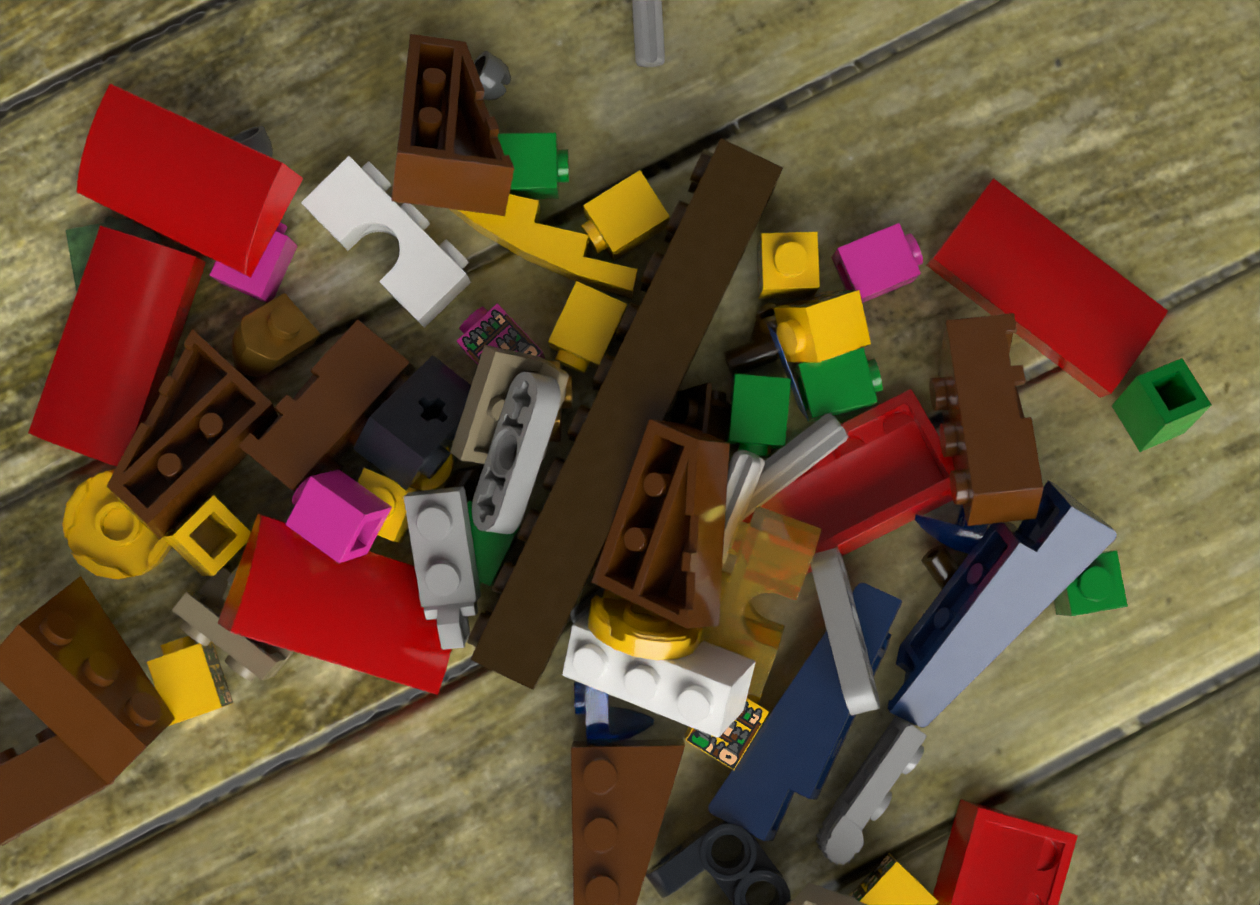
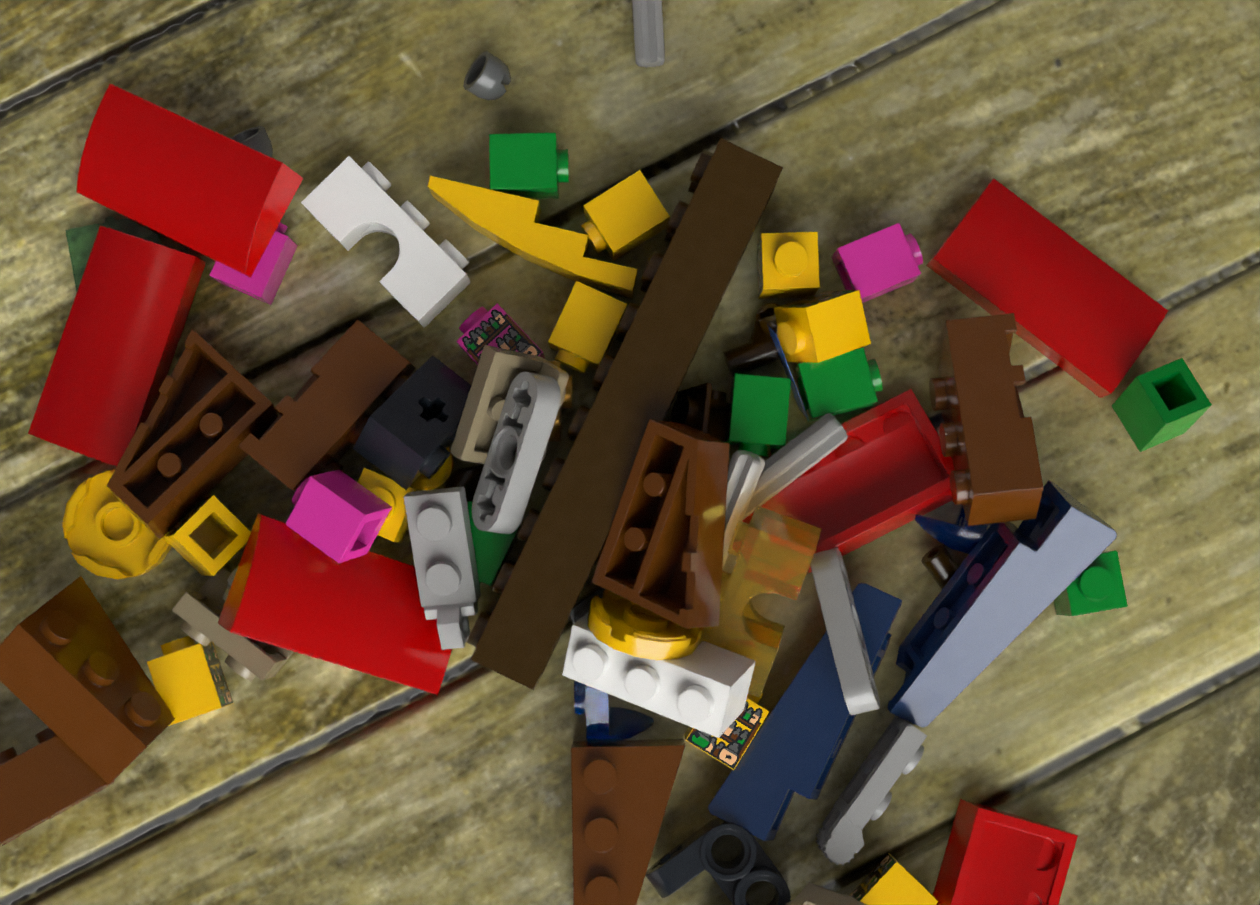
(271, 337): pearl gold plate -> none
(446, 136): reddish brown wedge -> none

